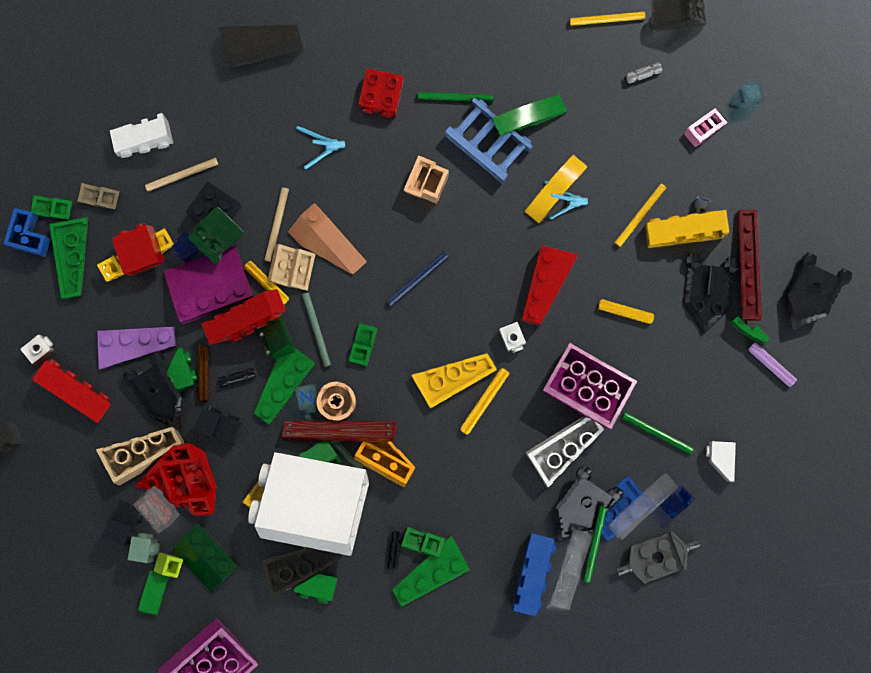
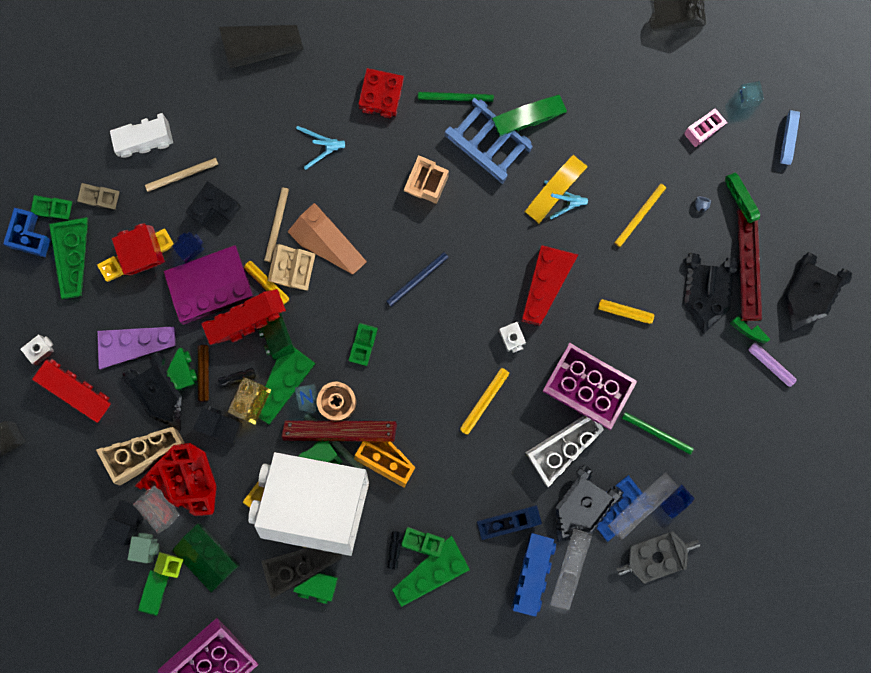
(215, 234): dark green bracket -> none
(249, 400): none -> clear yellow brick
(316, 330): sand green bar -> none
(450, 379): yellow wing -> none
(509, 522): none -> dark blue slope
(595, 544): green bar -> none
(607, 18): yellow bar -> none
(644, 72): light grey axle -> none
(687, 229): yellow wedge -> none
(722, 458): white slope -> none
(742, 197): none -> green beam
(790, 137): none -> light blue beam

